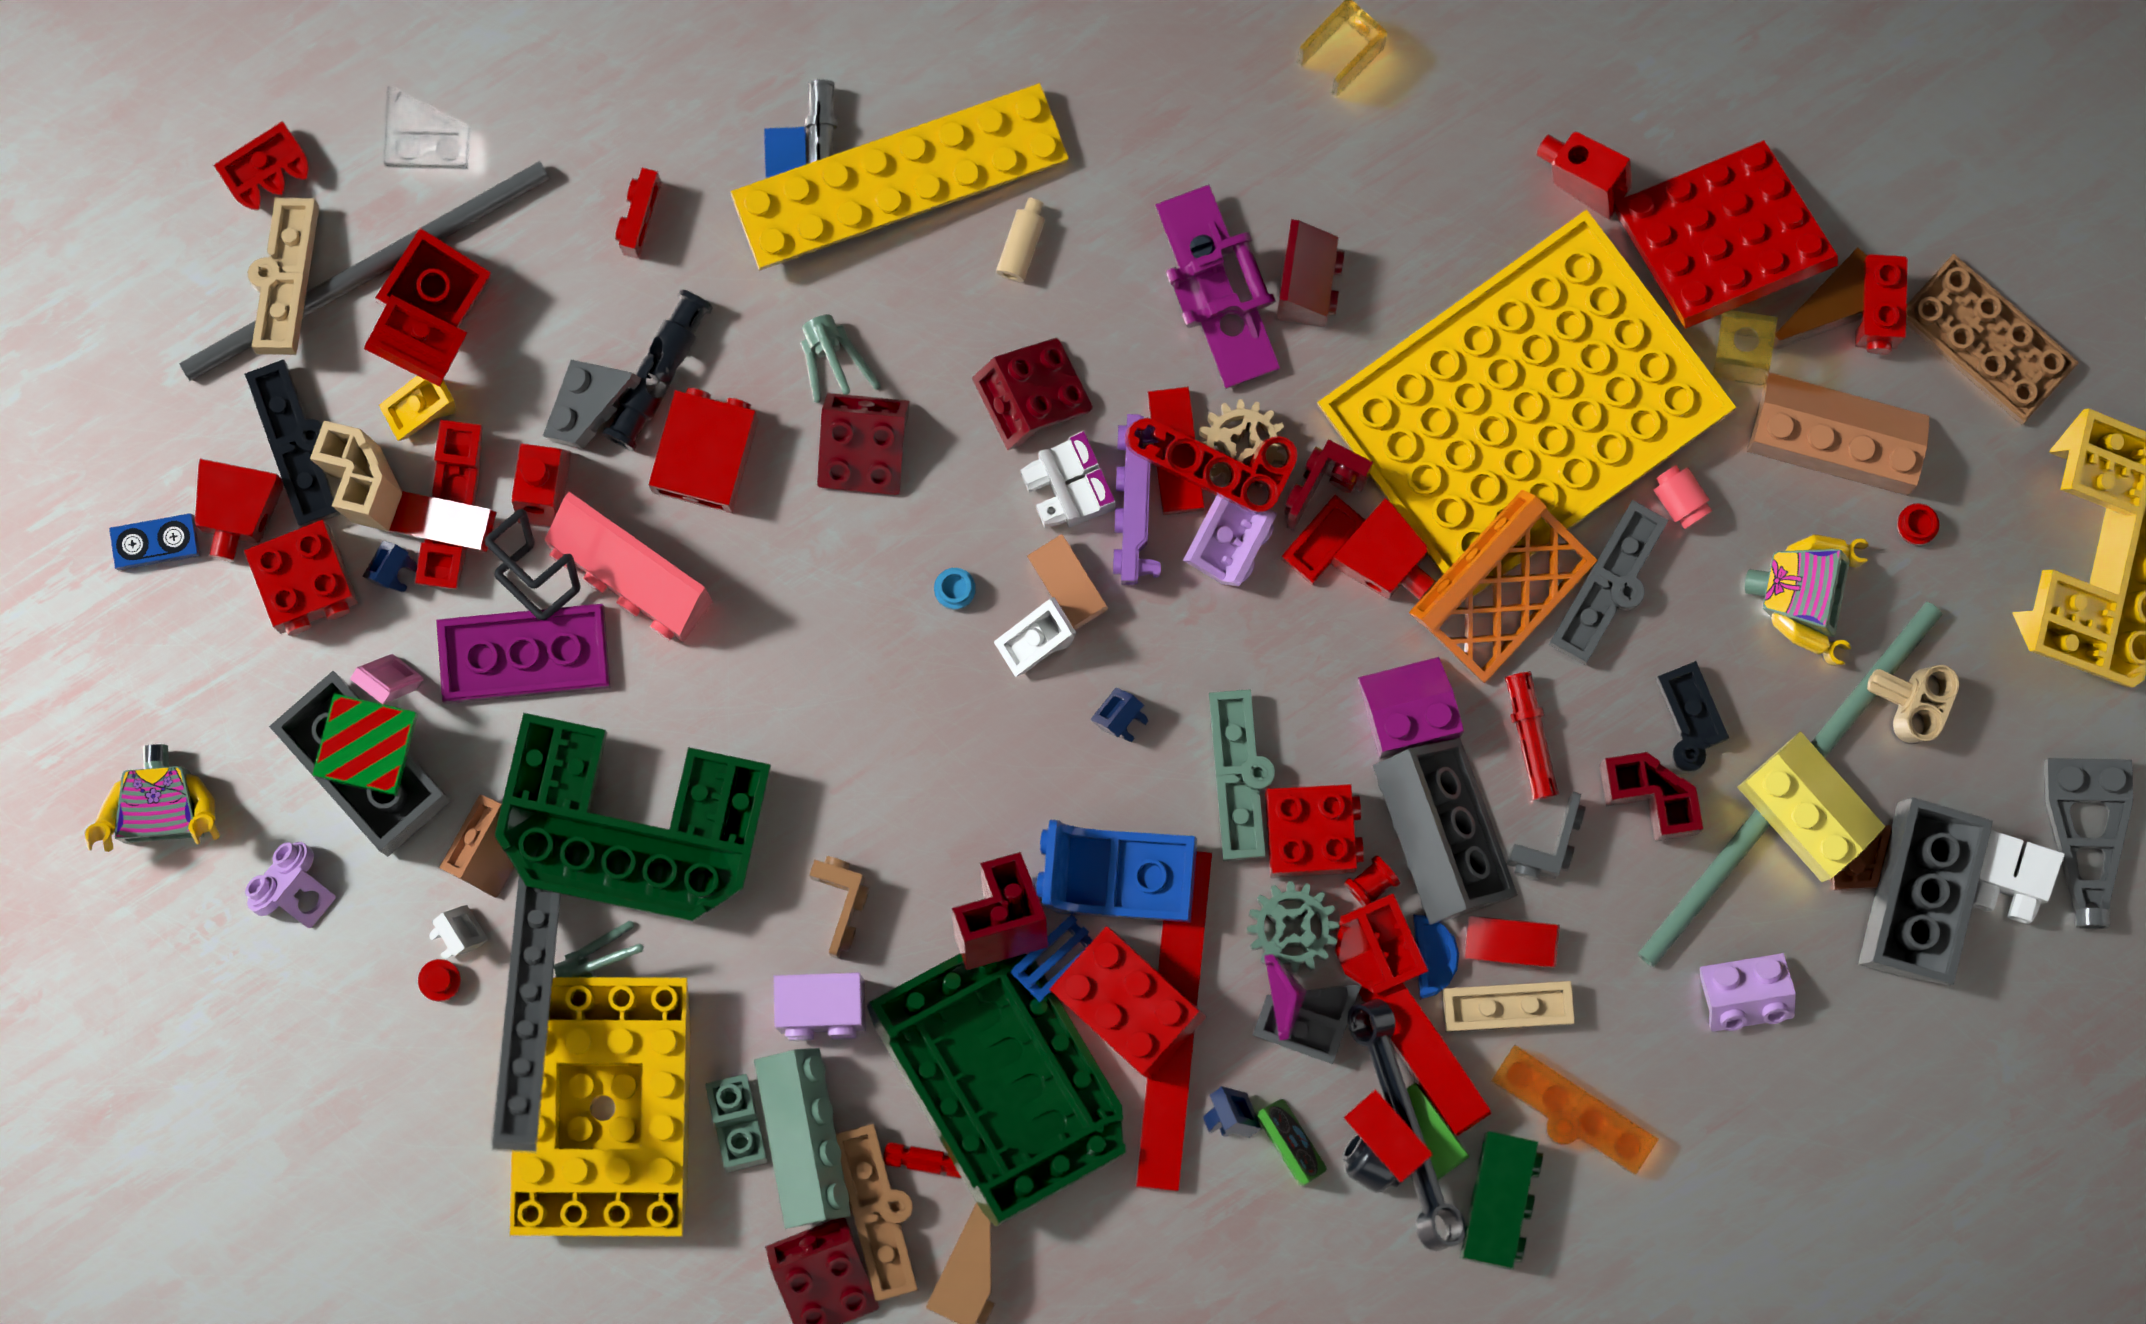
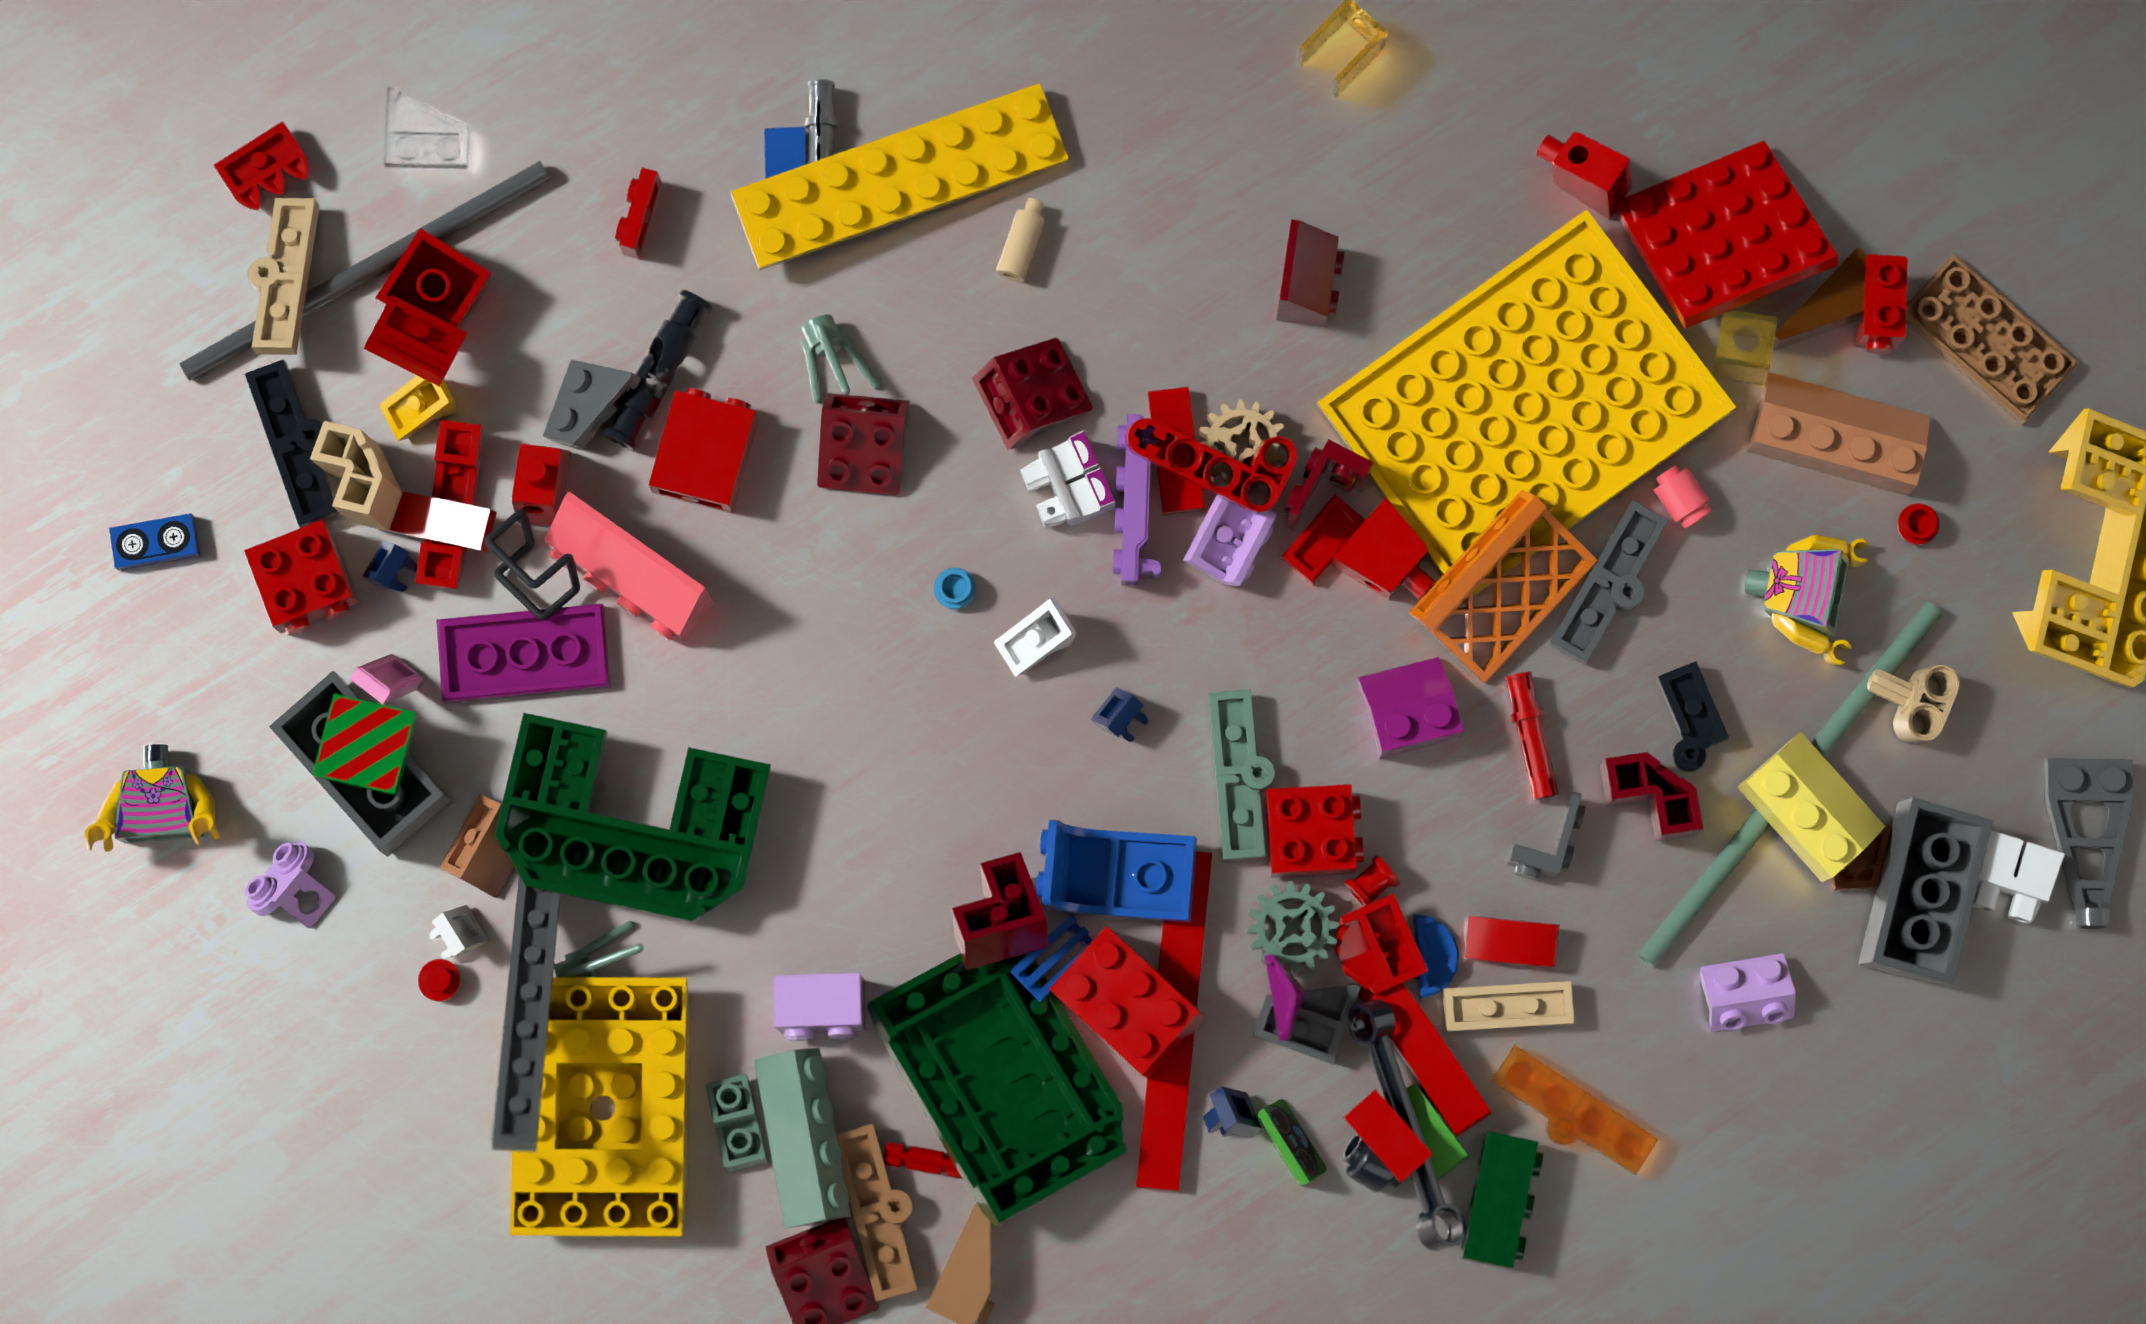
(234, 505): red torso -> none
(837, 874): medium nougat bracket -> none
(1067, 581): nougat slope -> none
(1203, 288): magenta piece -> none
(1444, 830): dark grey slope -> none

